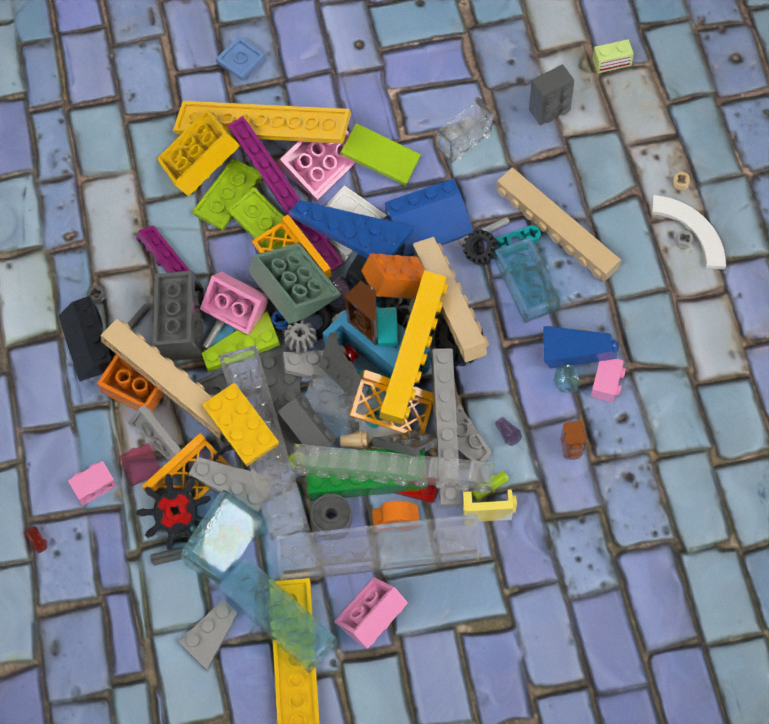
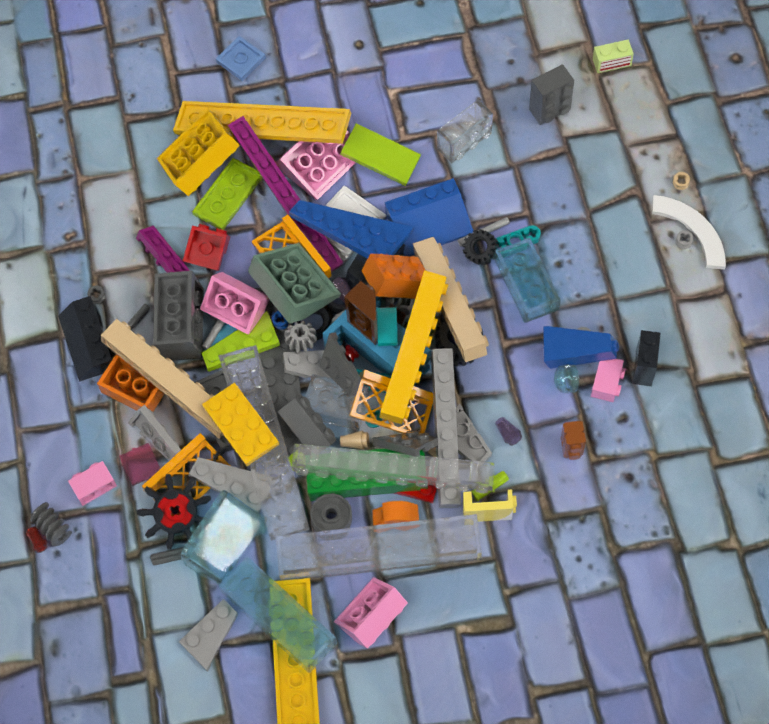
(49, 525): none -> dark grey piece
(206, 247): none -> red plate
(257, 216): lime tile -> none
(558, 225): tan brick -> none
(646, 358): none -> black brick

